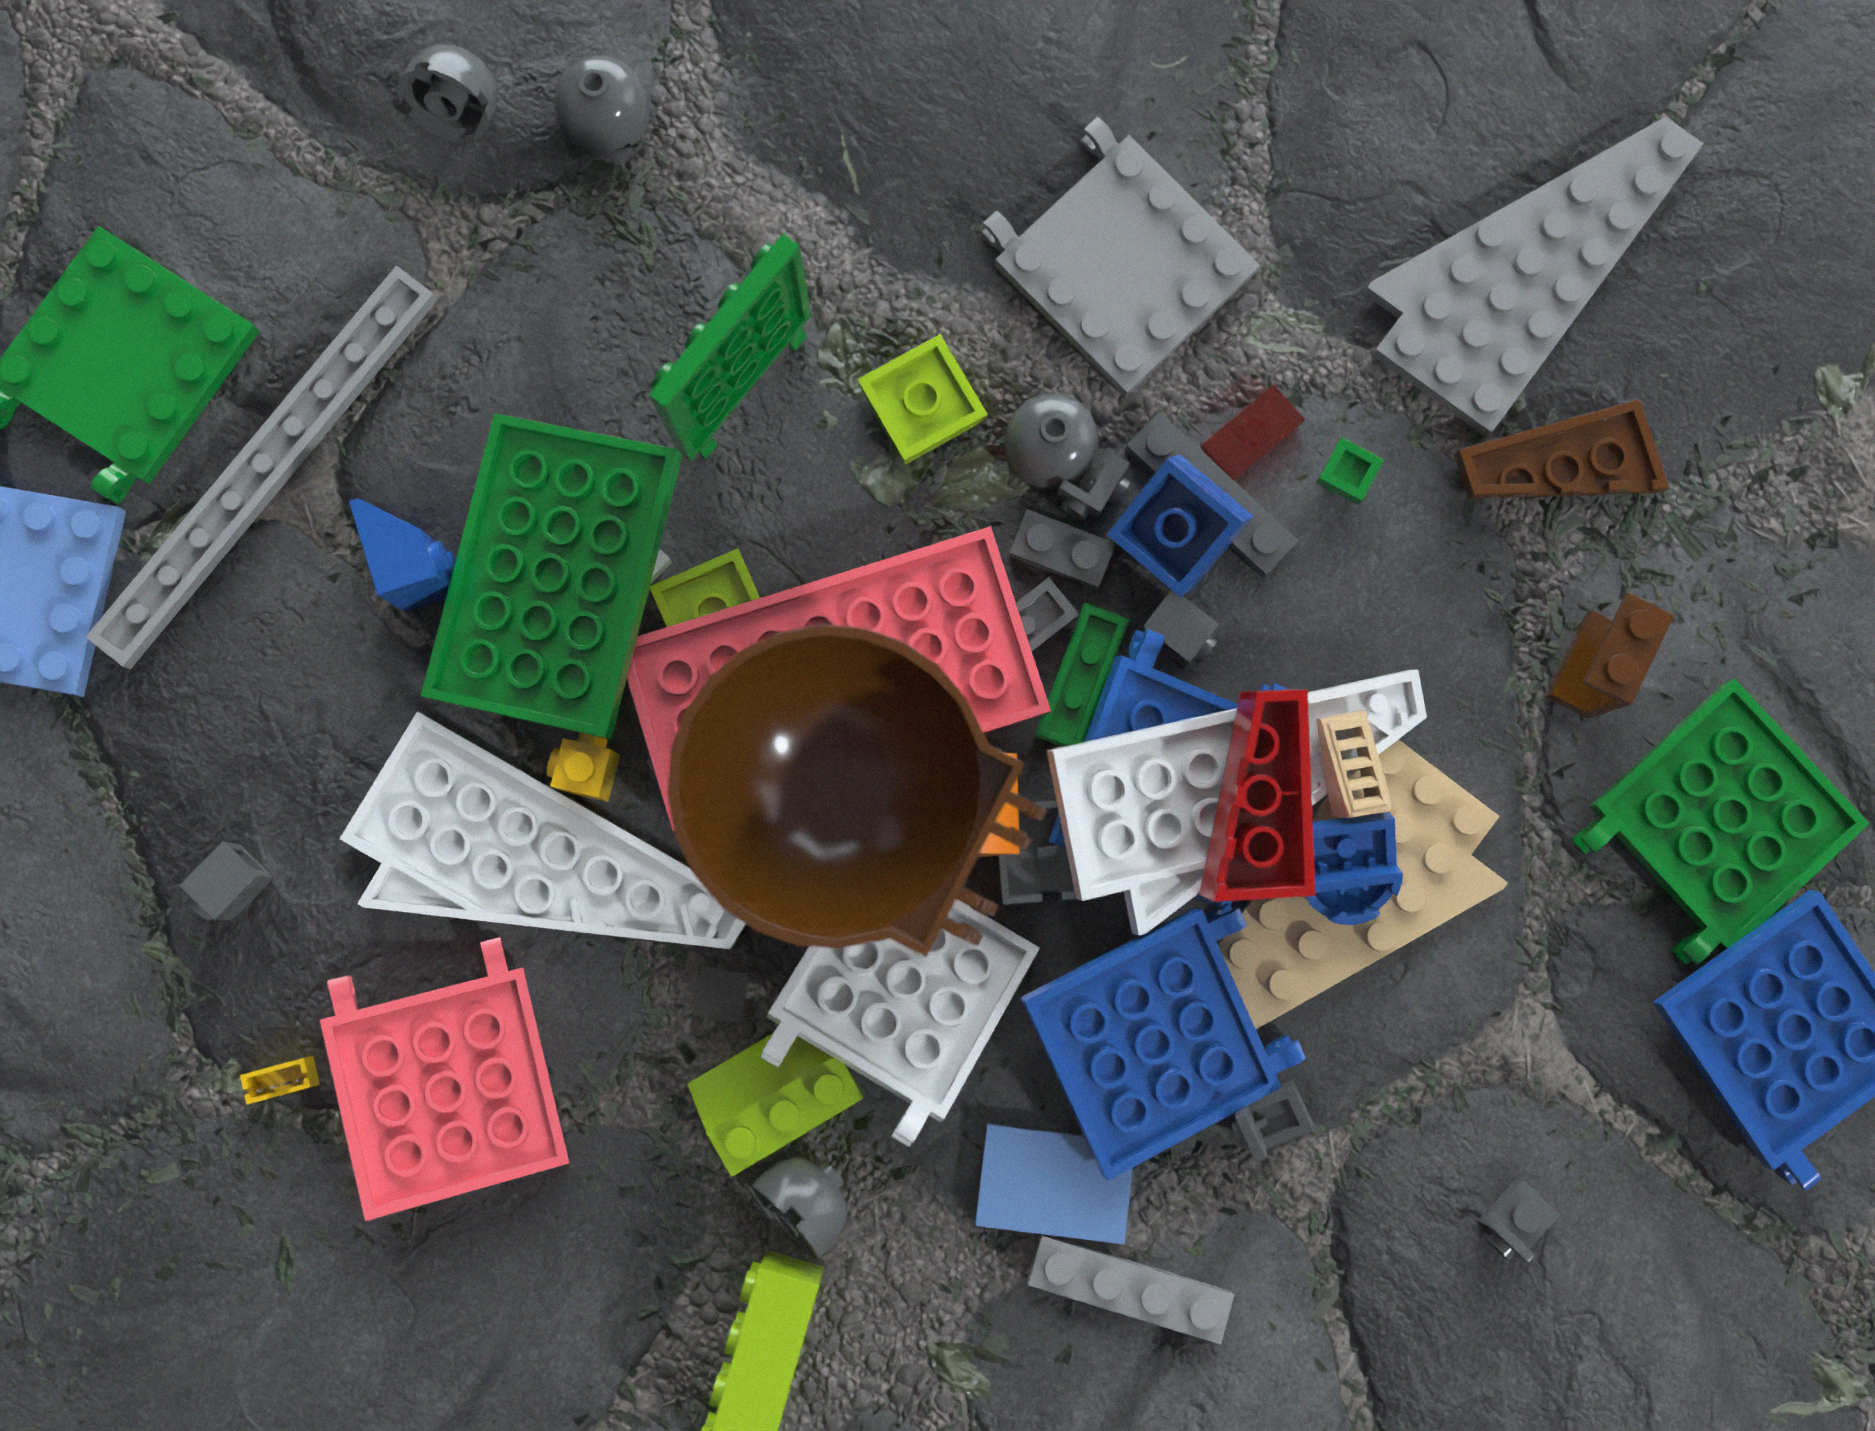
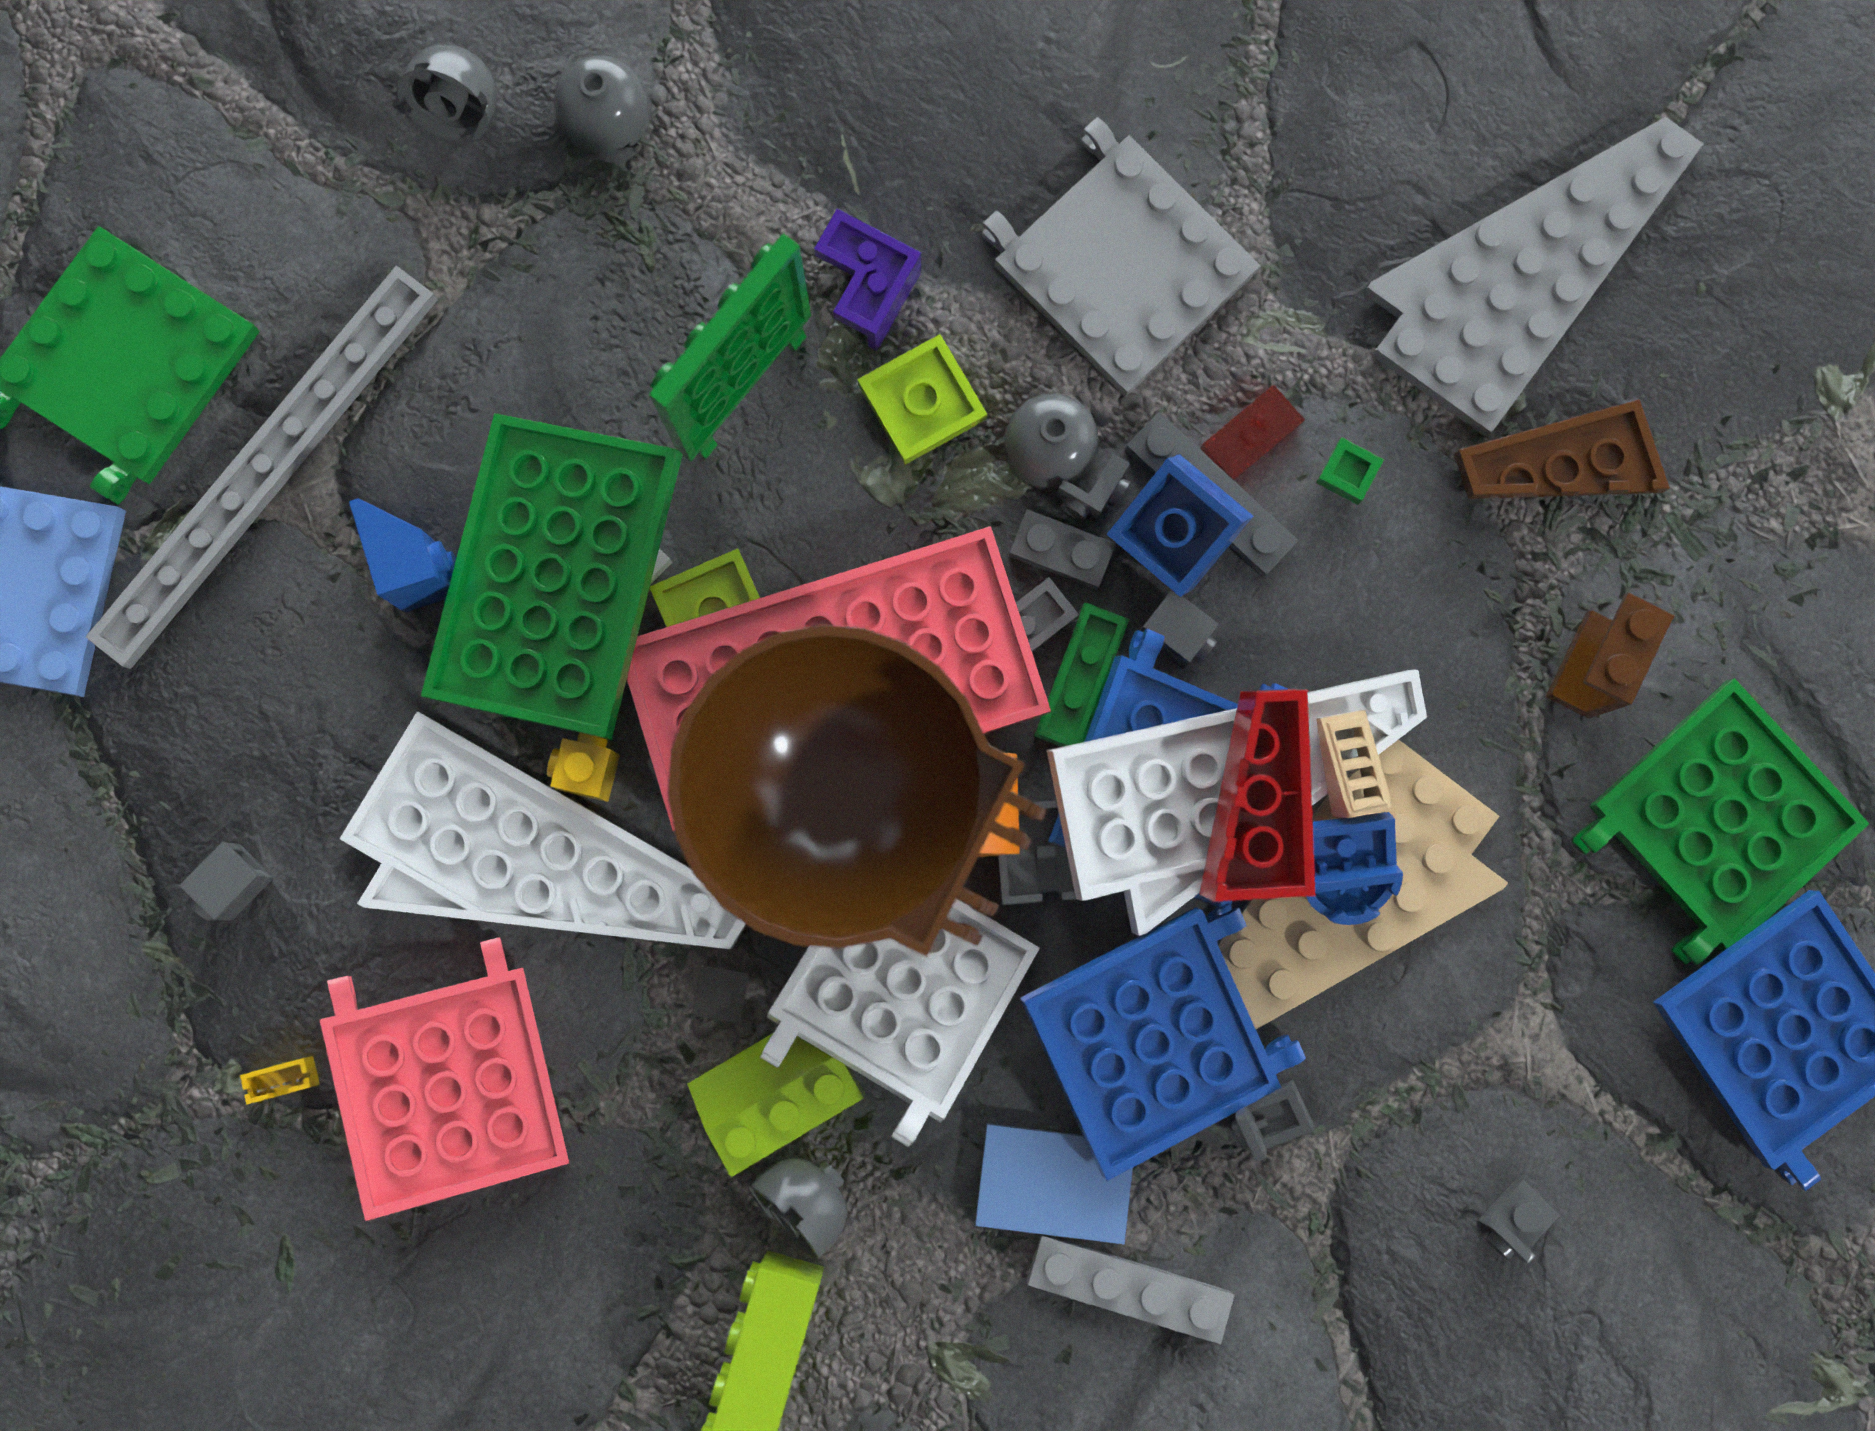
(881, 273): none -> dark purple panel

